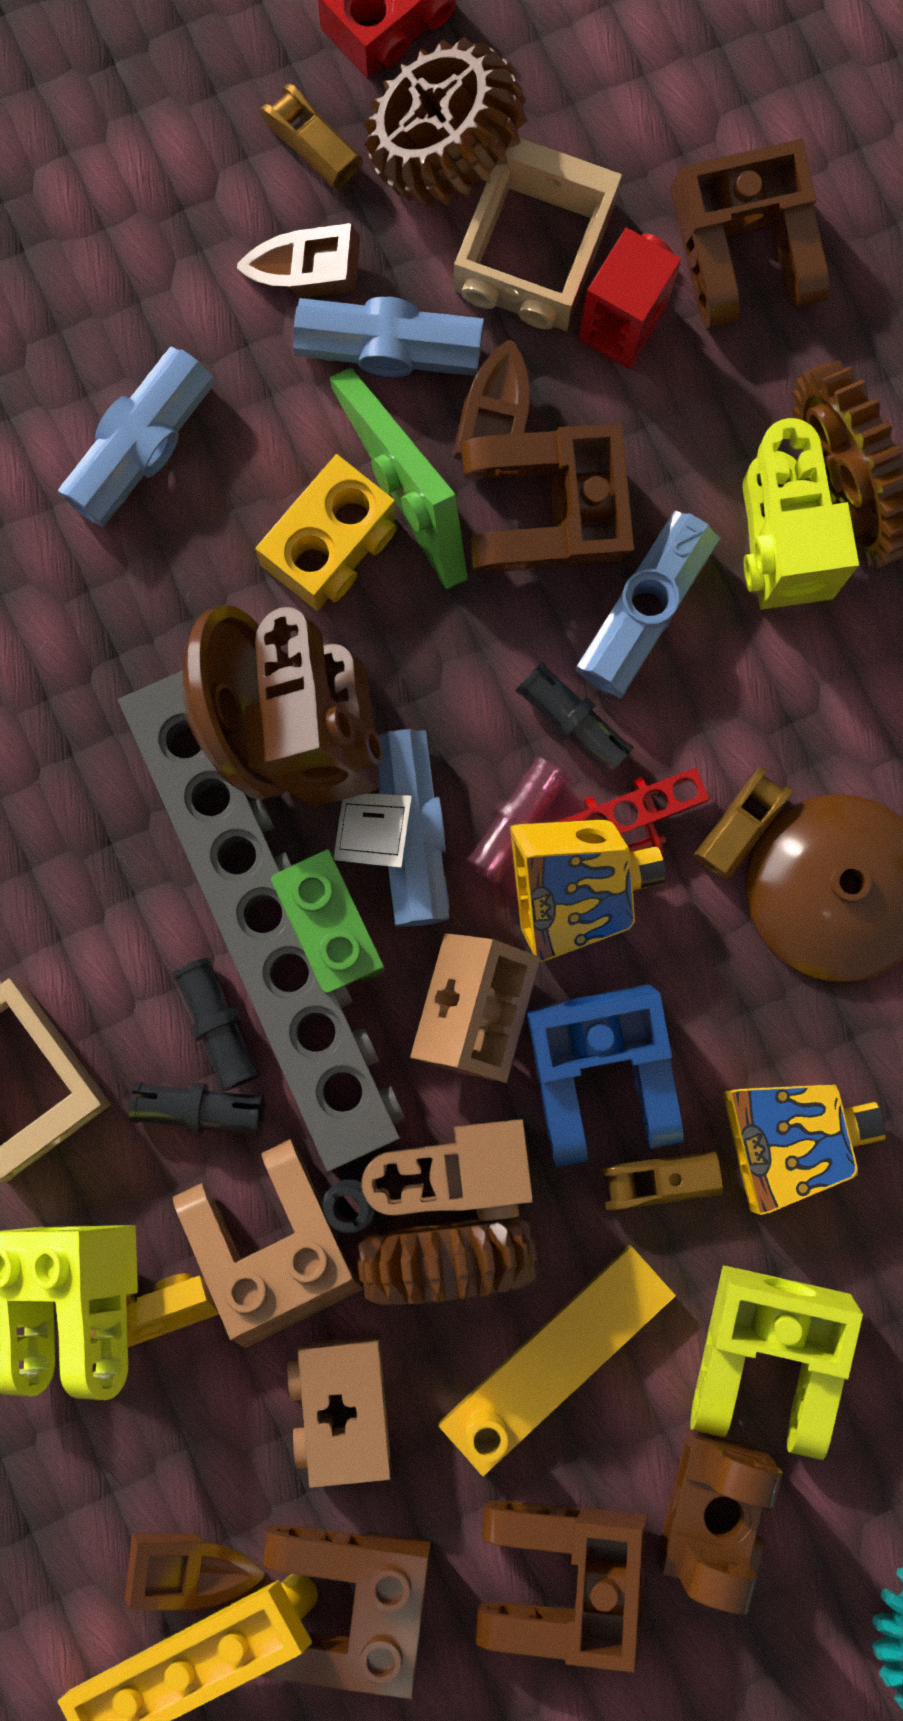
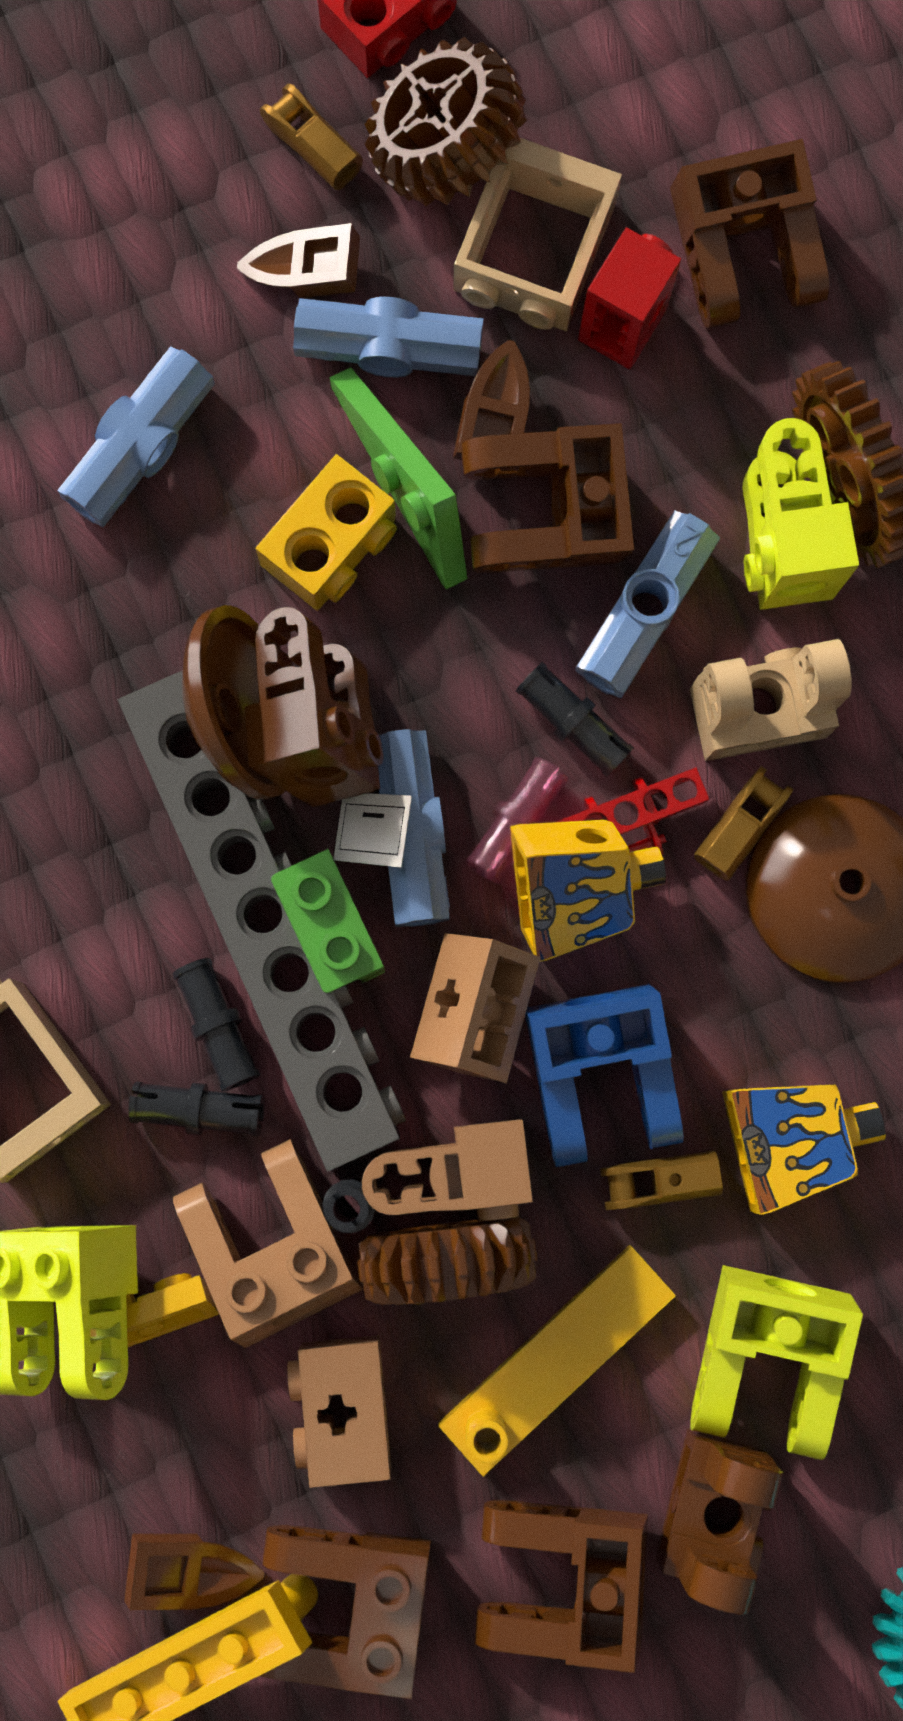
(807, 692): none -> tan brick

